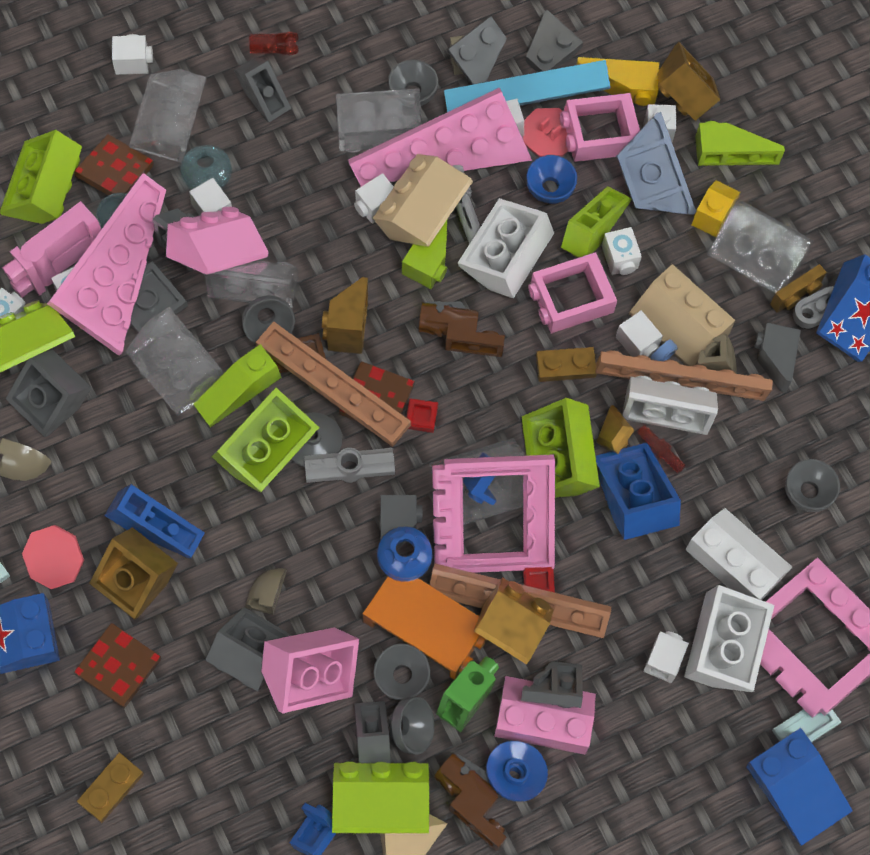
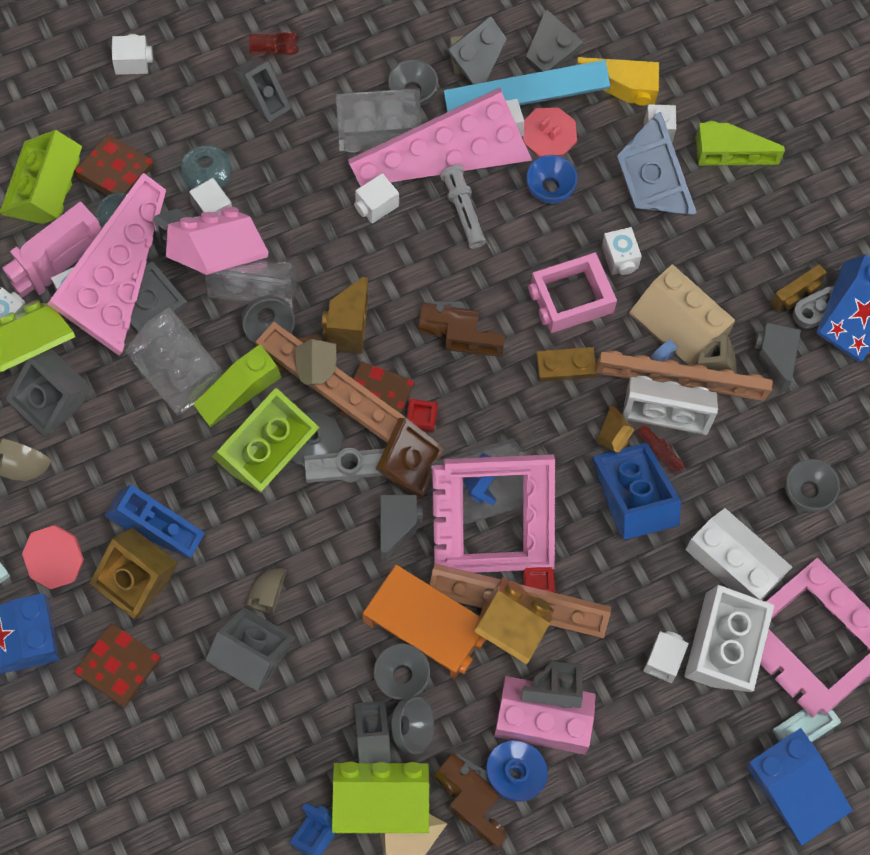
(110, 787): pearl gold plate -> none
(168, 113): clear slope -> none
(310, 668): bright pink slope -> none
(315, 361): none -> dark tan brick
(404, 568): blue piece -> none
(409, 458): none -> reddish brown tile
(421, 200): tan slope -> none
(427, 263): lime slope -> none
(467, 693): bright green torso -> none
(507, 247): white slope -> none
(567, 433): lime slope -> none
(588, 226): lime slope -> none
(600, 148): bright pink window -> none
(639, 335): white brick -> none
(687, 83): pearl gold slope -> none
(715, 208): yellow slope -> none
(760, 247): clear slope -> none

